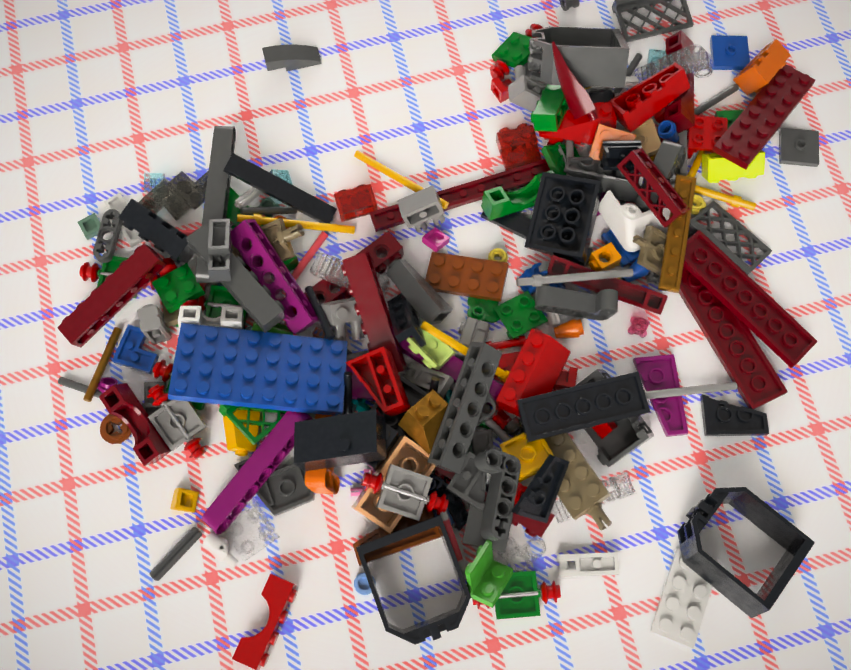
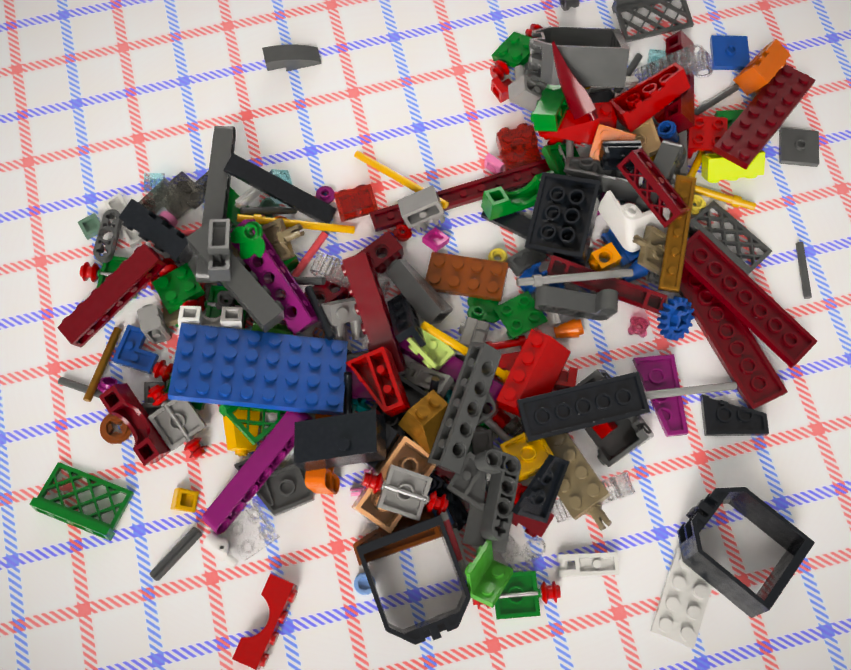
(73, 517): none -> green fence
(168, 217): none -> bright pink tile
(222, 296): none -> dark grey plate
(249, 243): none -> green plate
(309, 280): none -> dark grey bar
(325, 189): none -> magenta plate
(402, 236): none -> red plate
(493, 164): none -> bright pink tile
(524, 260): none -> dark grey plate
(675, 318): none -> blue gear
(803, 270): none -> dark grey bar

